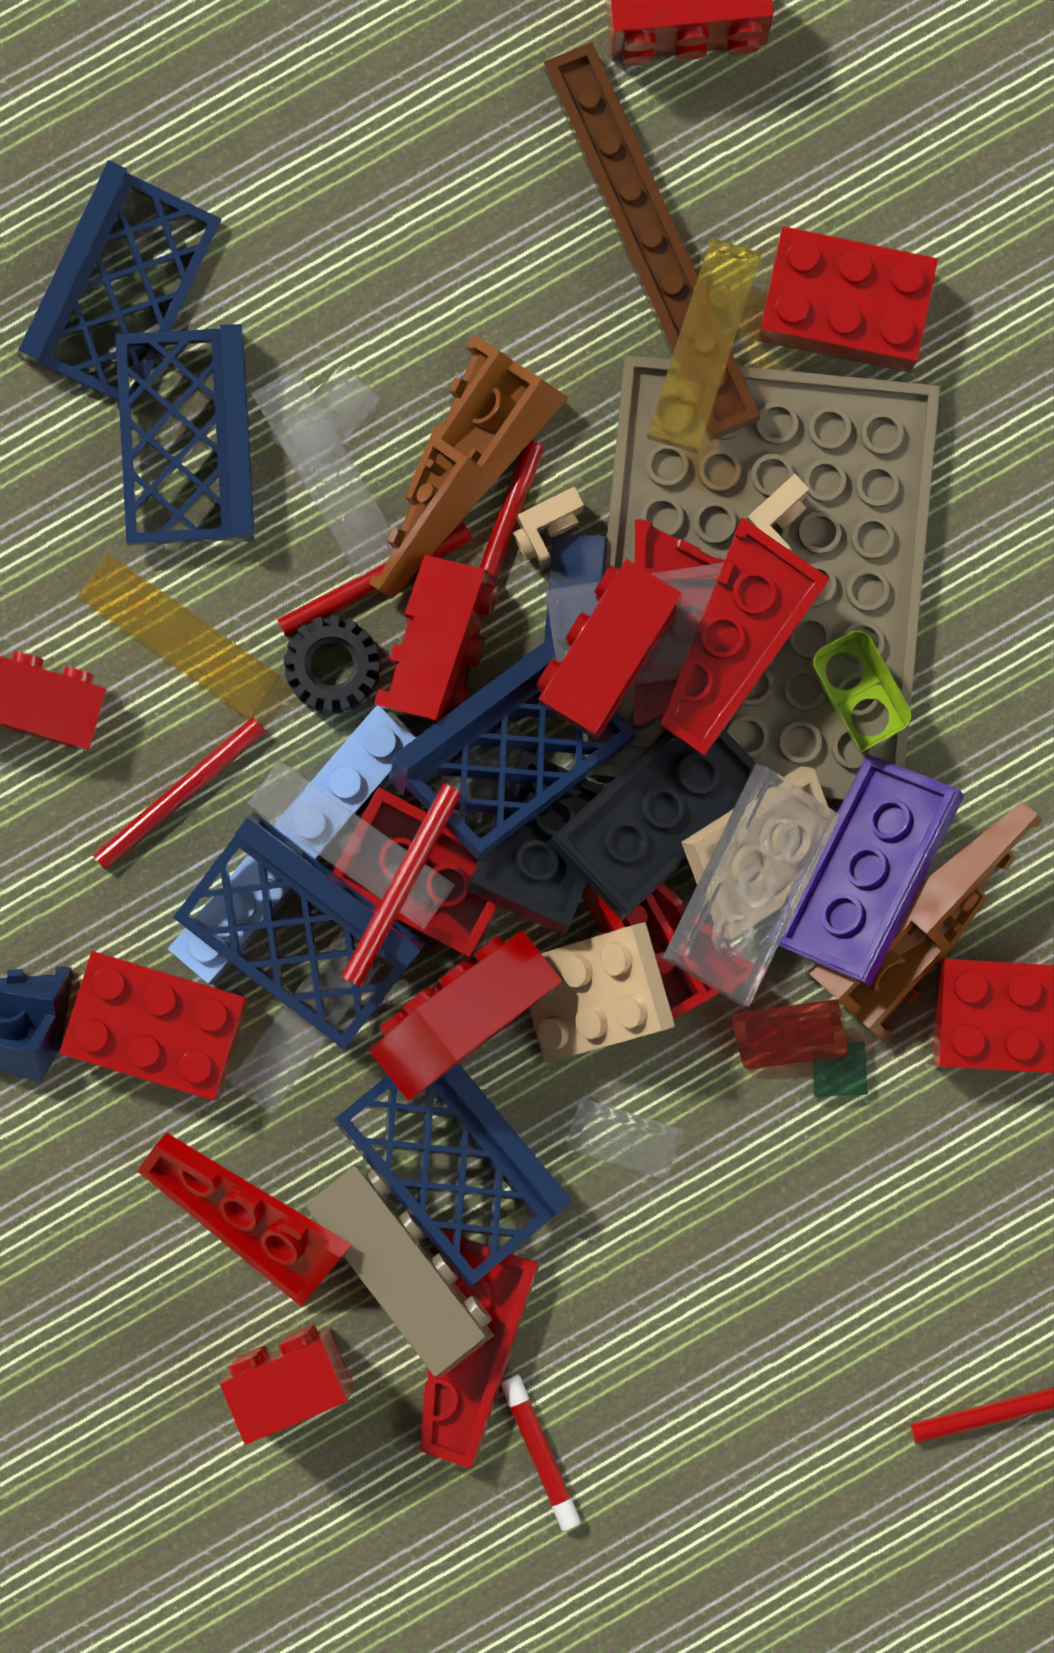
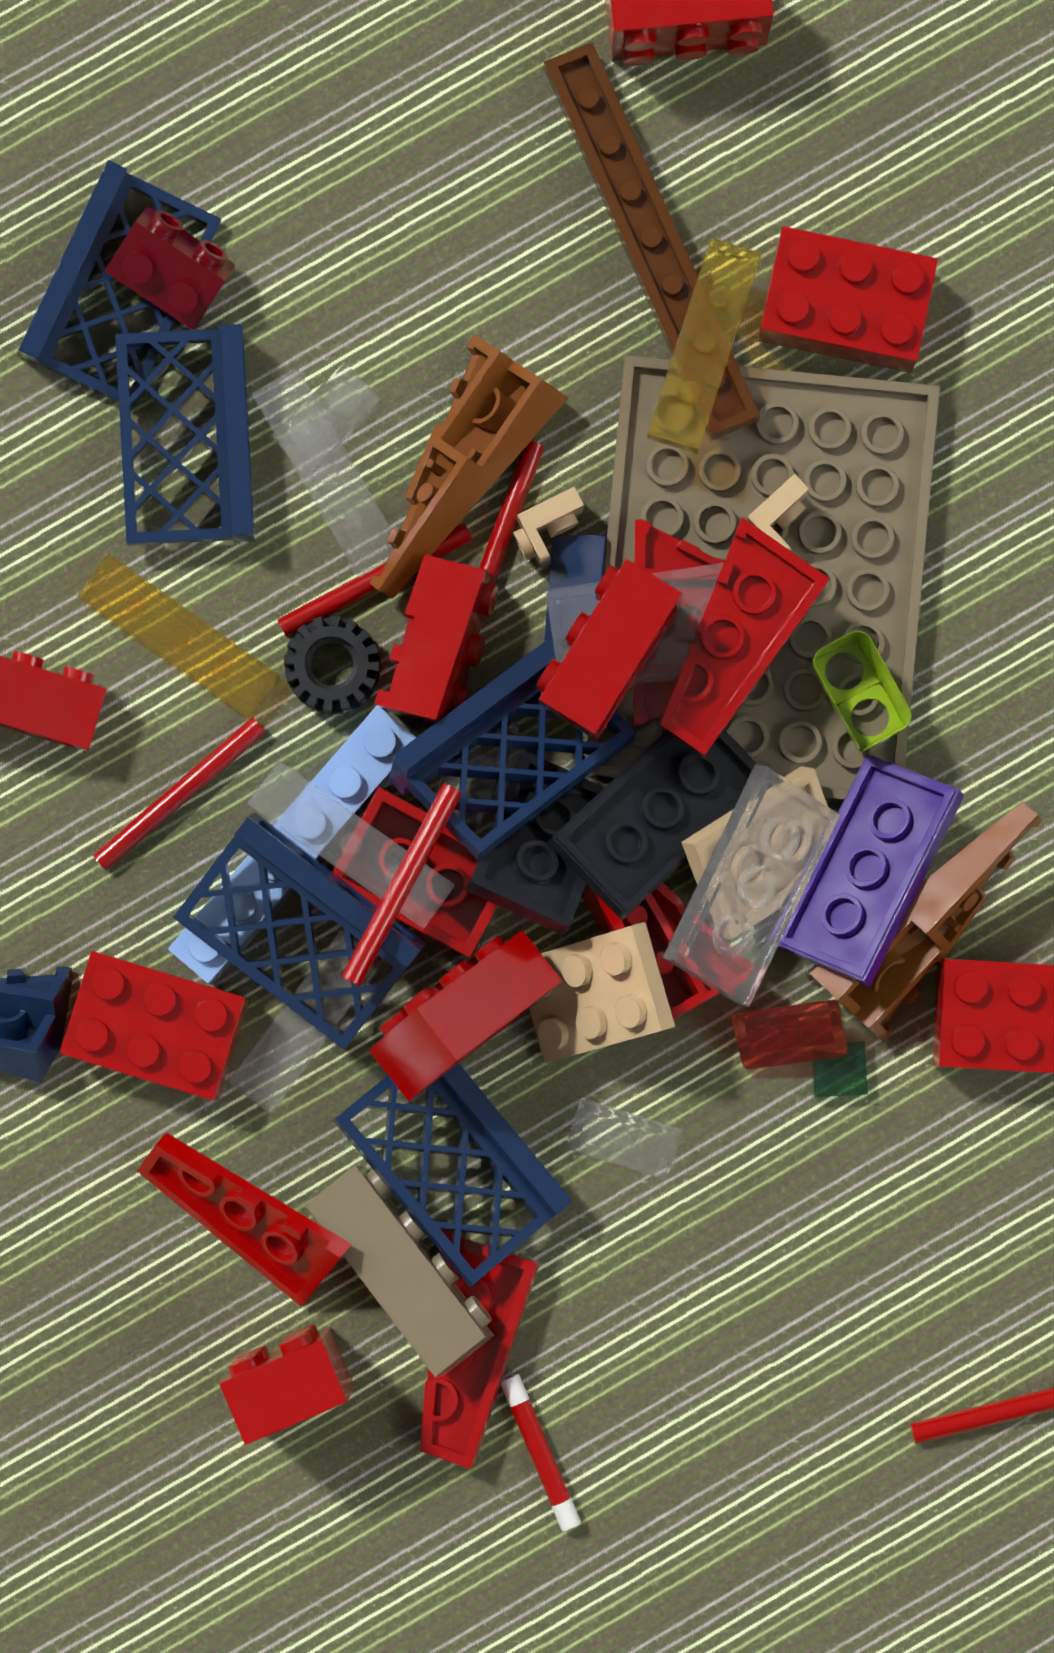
(170, 266): none -> dark red bracket

